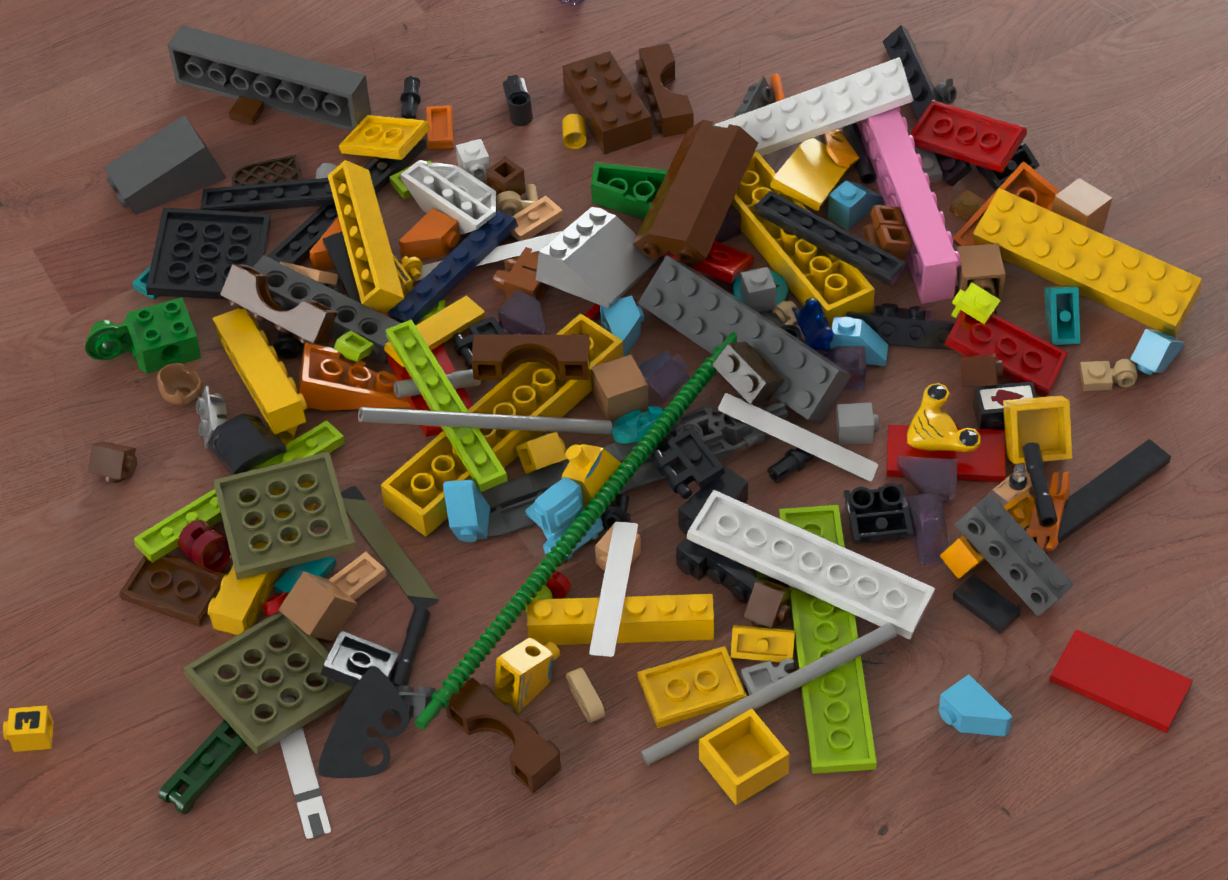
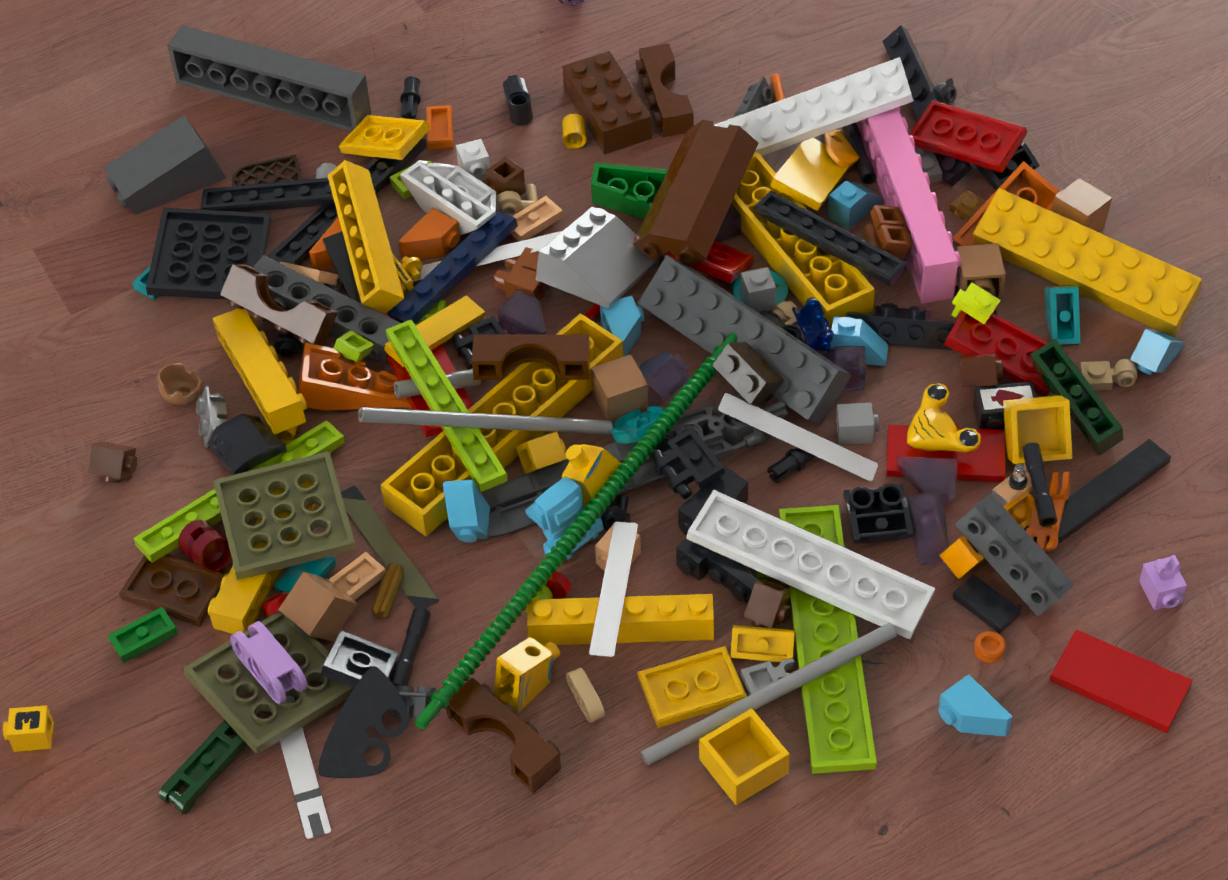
(142, 634): none -> green plate
(153, 334): green brick -> none
(246, 110): reddish brown tile -> none
(268, 662): none -> lavender piece
(387, 590): none -> pearl gold axle
(989, 647): none -> orange tile
(1086, 406): none -> dark green brick
(1163, 582): none -> lavender brick

